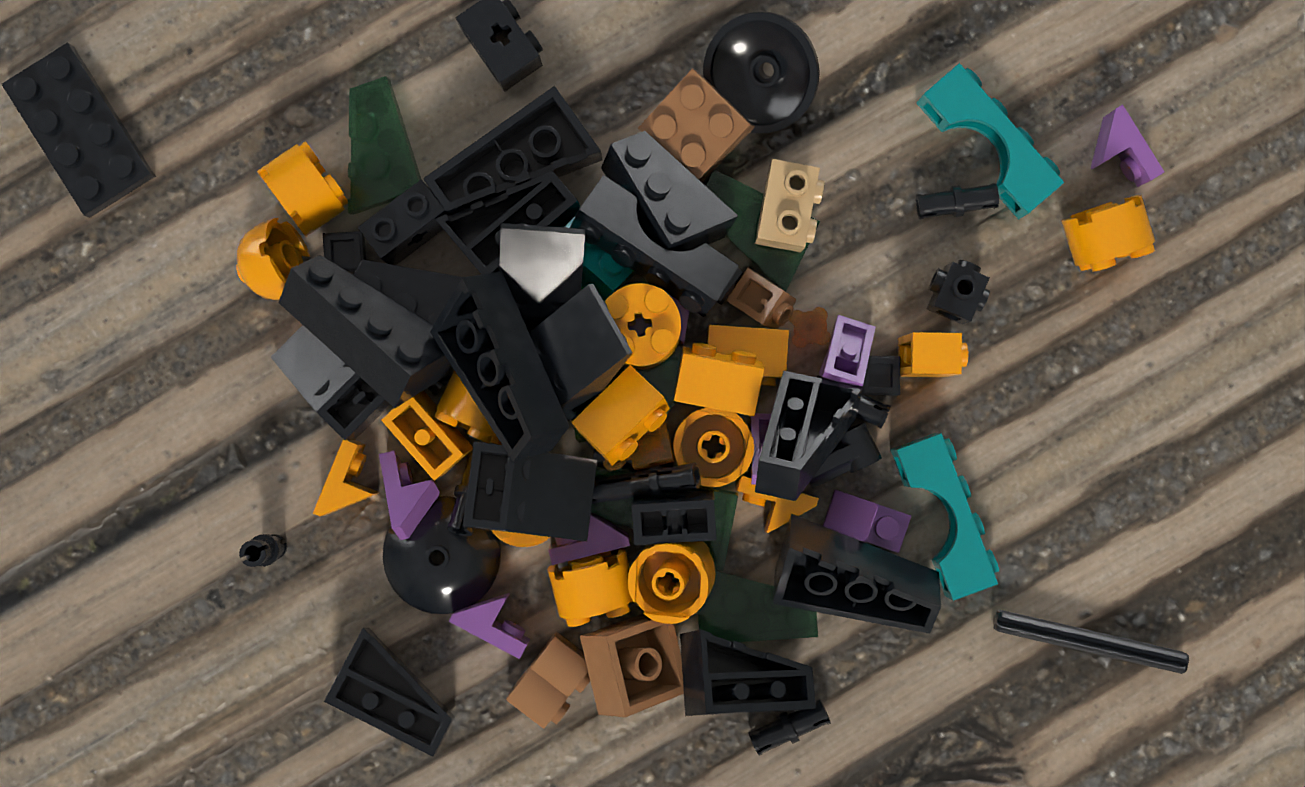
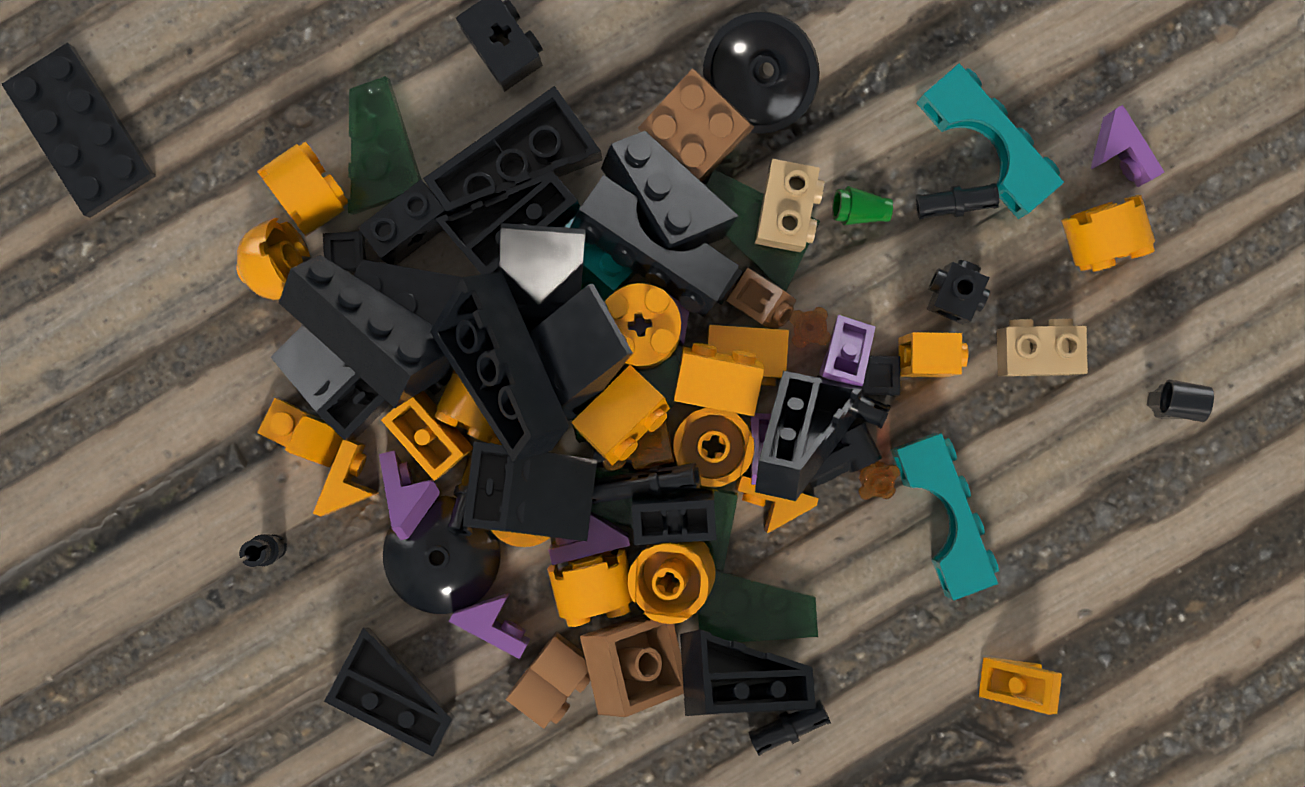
(300, 433): none -> light orange slope
(853, 579): black wedge -> none
(859, 207): none -> green cone
(866, 521): medium lavender slope -> none
(878, 480): none -> clear orange plate
(1020, 684): none -> light orange slope
(1042, 349): none -> tan brick
(1091, 641): black axle -> none
(1181, 401): none -> black piece

